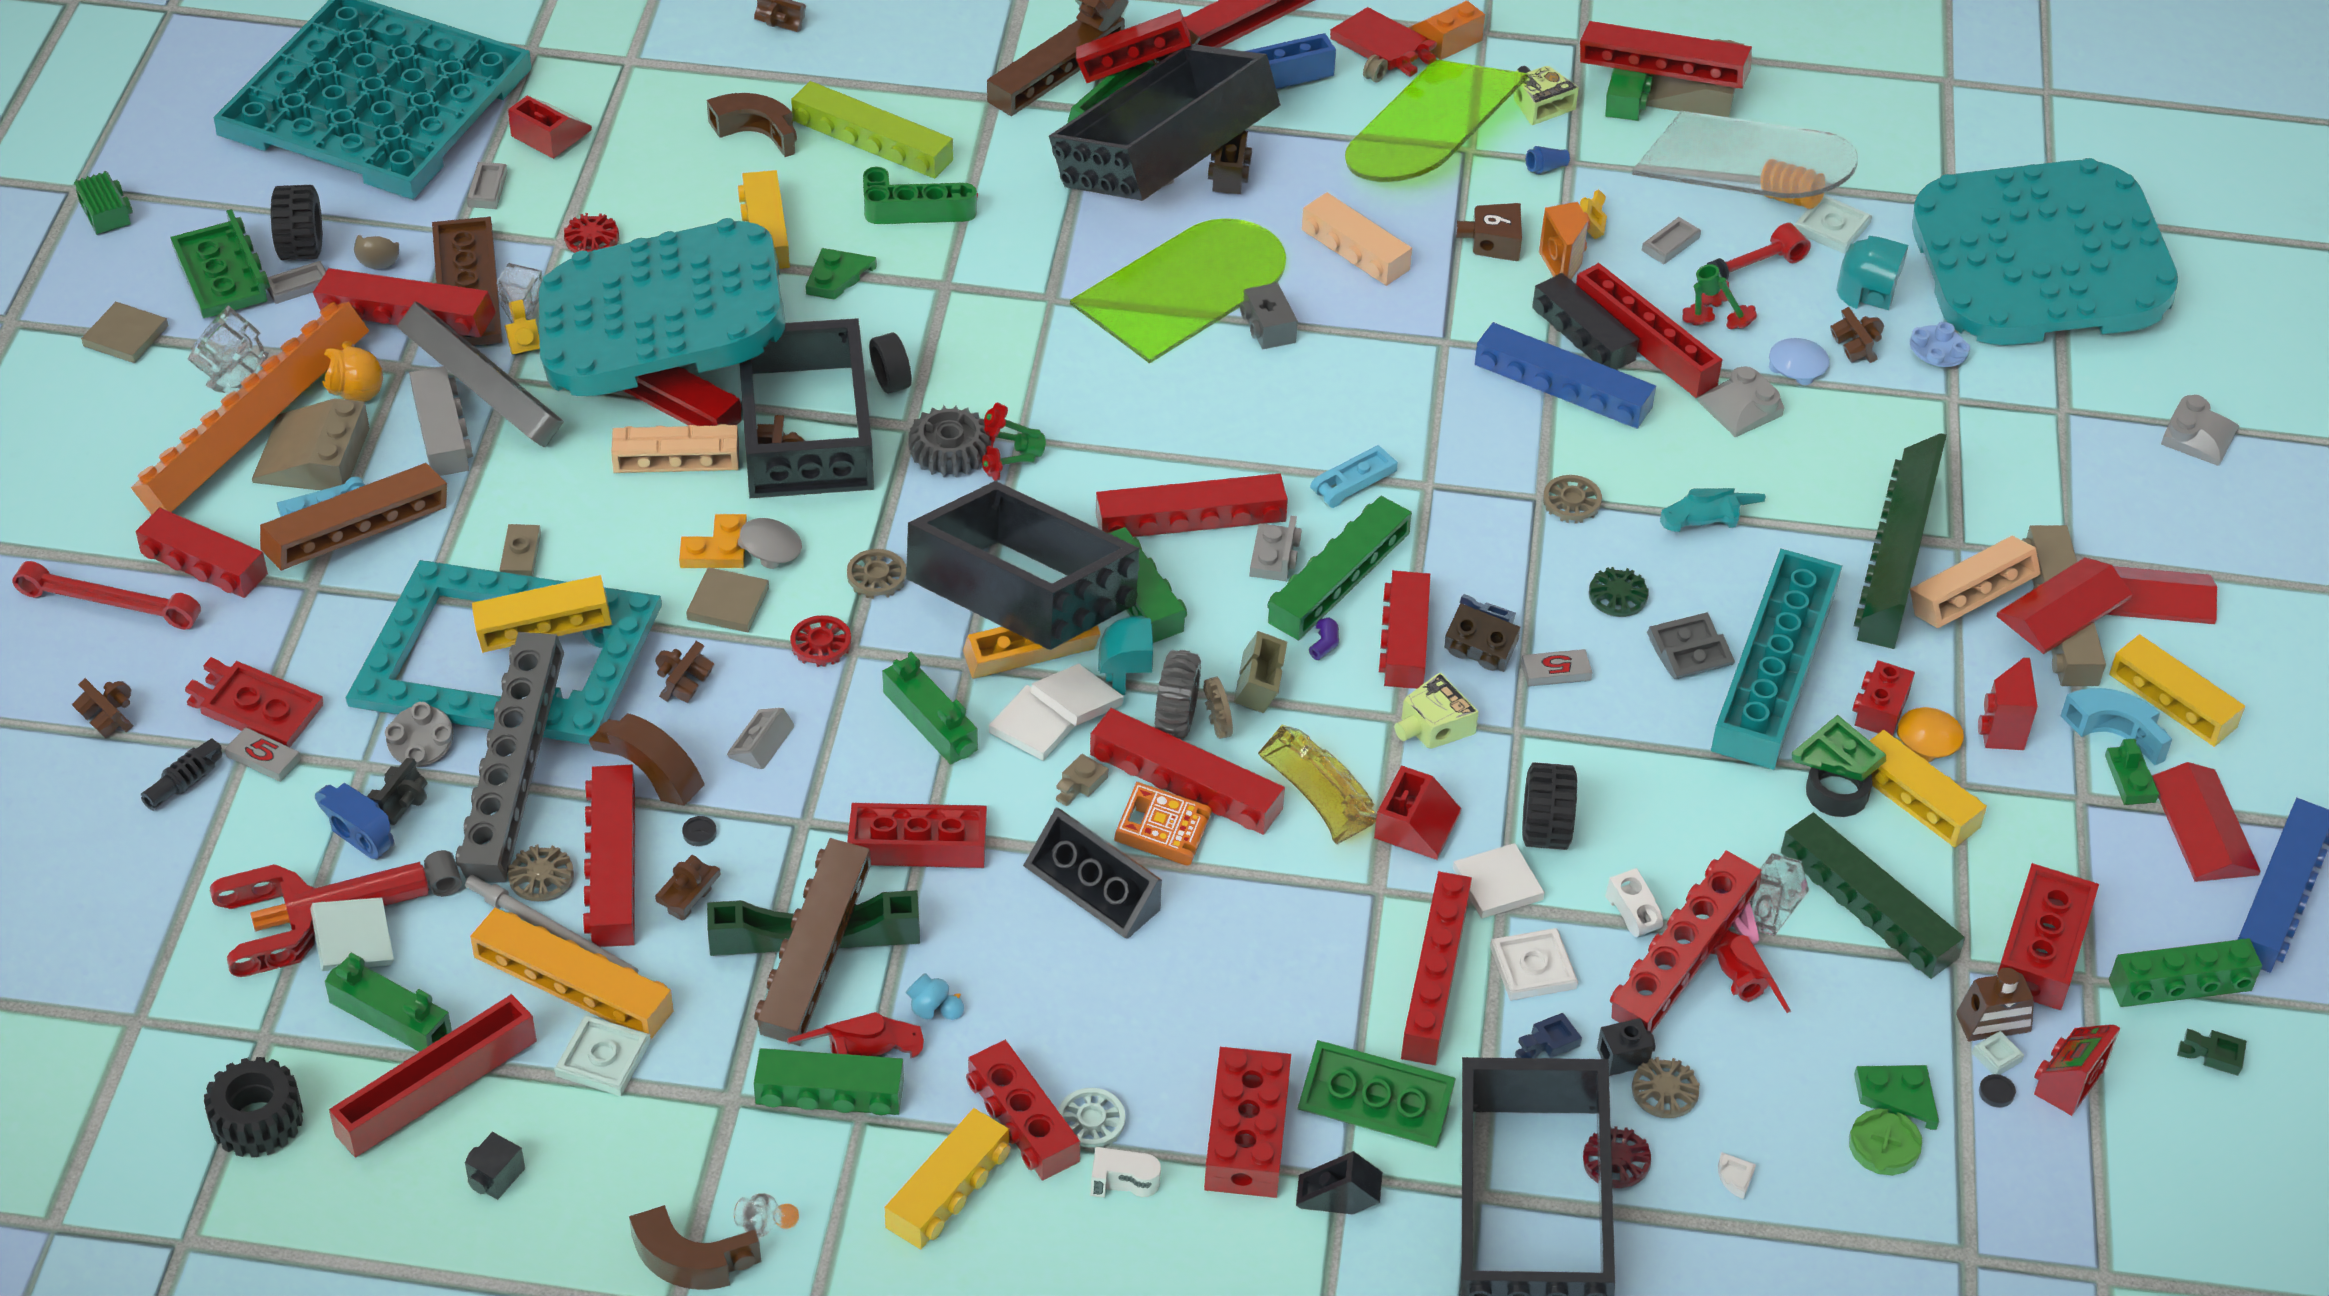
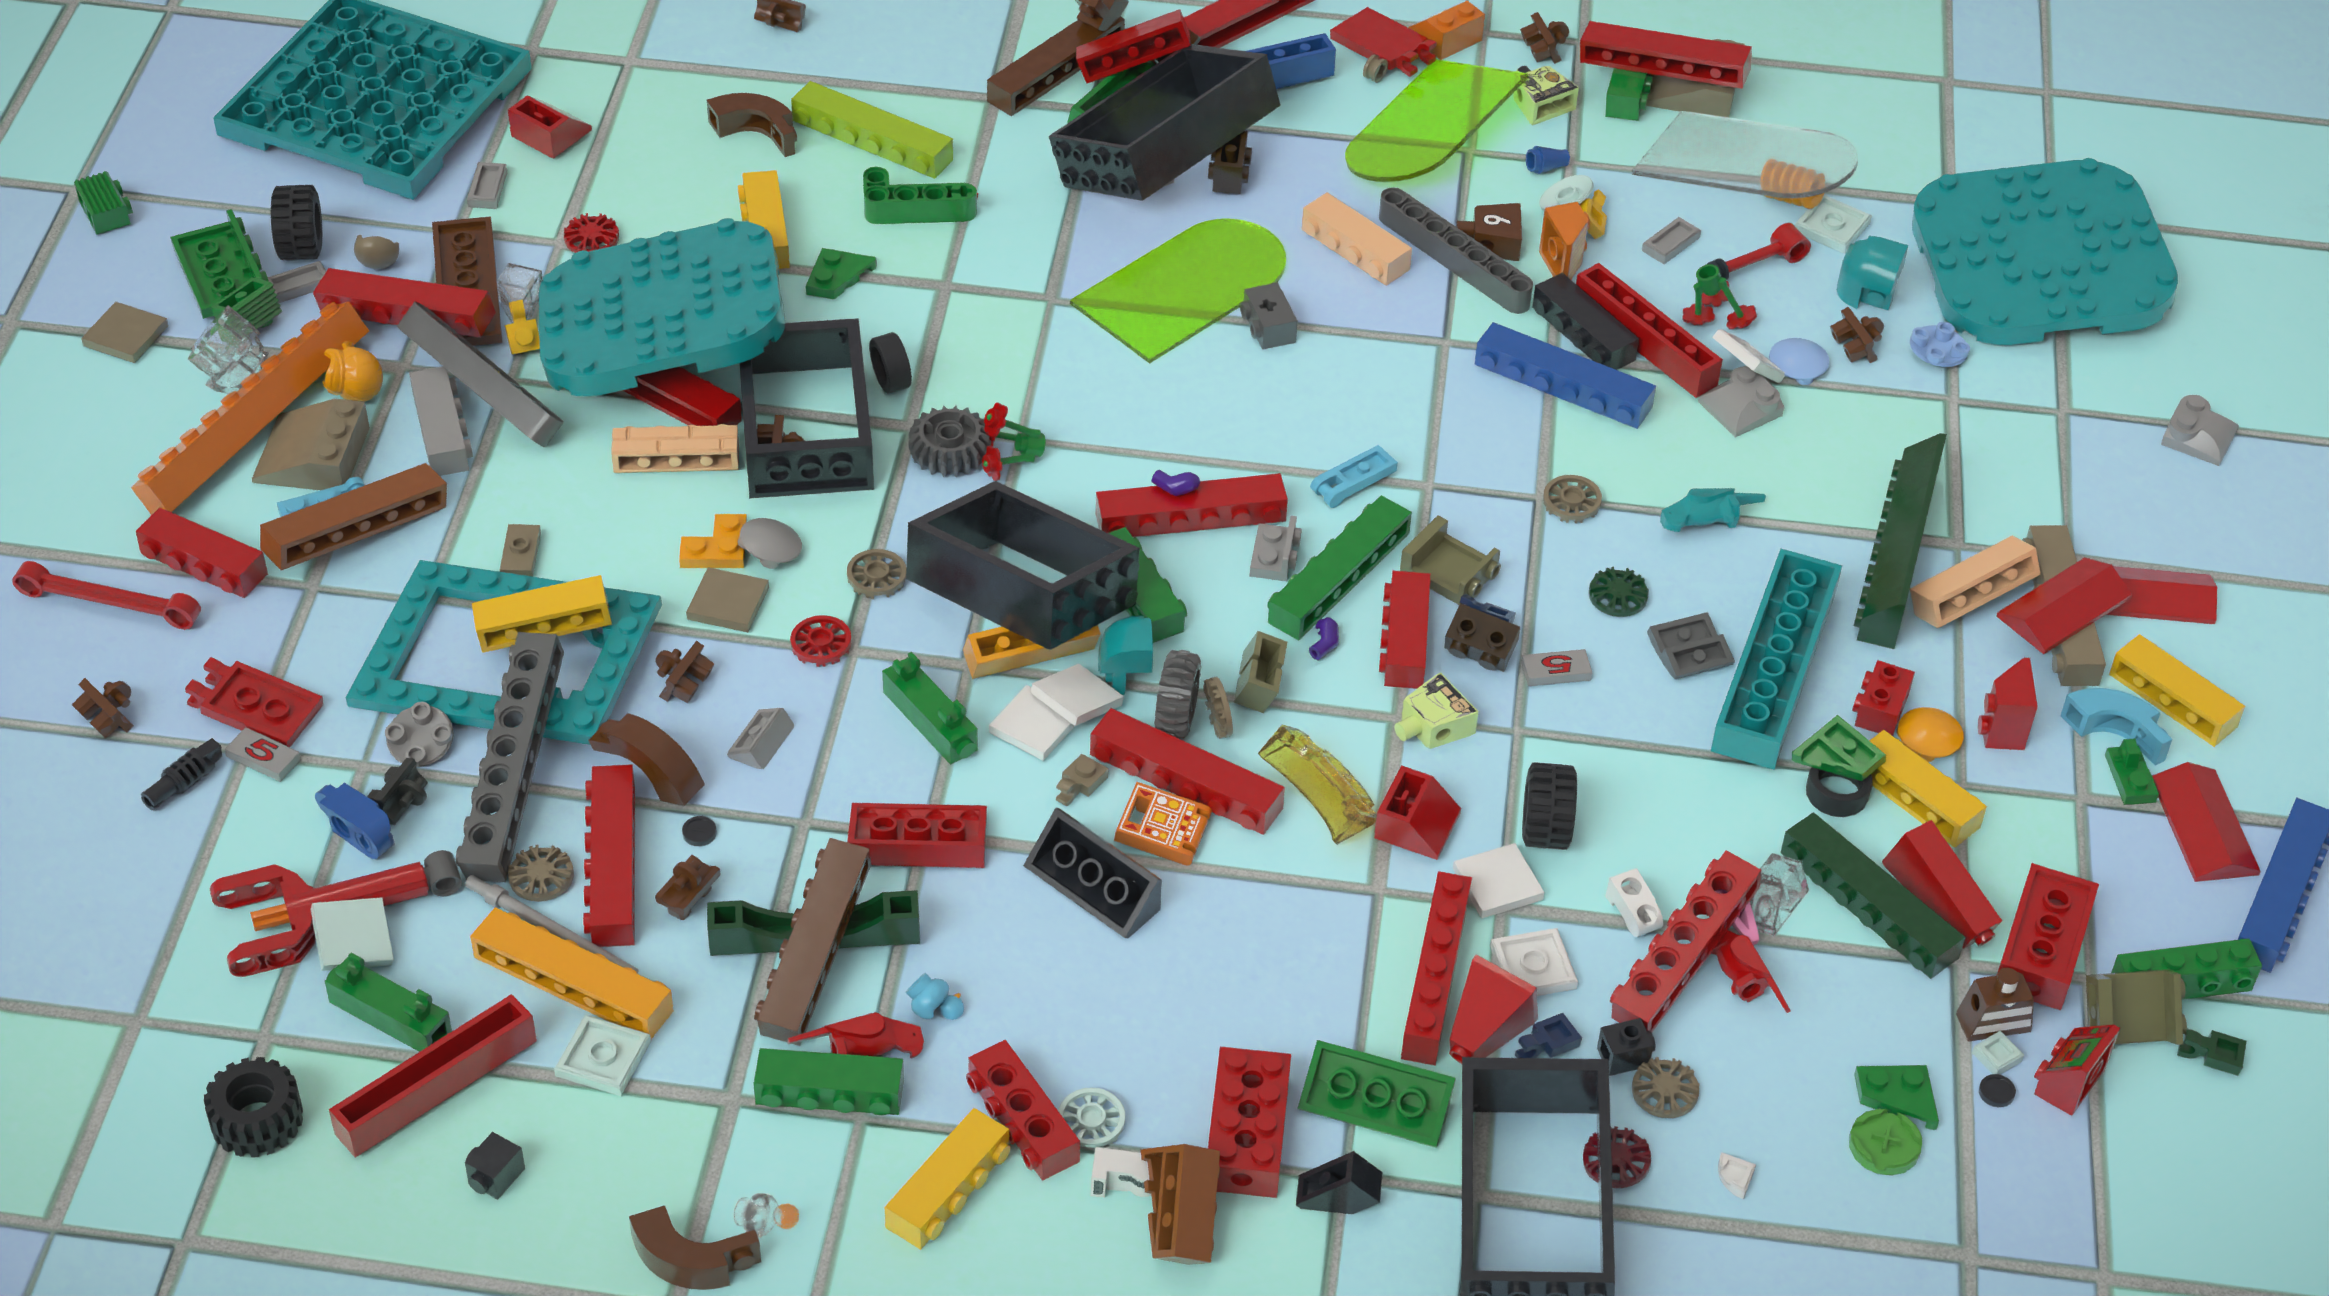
(253, 301): none -> green brick
(1176, 484): none -> dark purple arm
(1182, 1202): none -> dark orange wedge
(1452, 564): none -> olive panel
(1455, 250): none -> dark grey beam
(1491, 1010): none -> red slope
(1549, 38): none -> reddish brown hips
(1567, 190): none -> light aqua dish
(1749, 355): none -> white tile
(1939, 879): none -> red slope
(2140, 1003): none -> olive panel

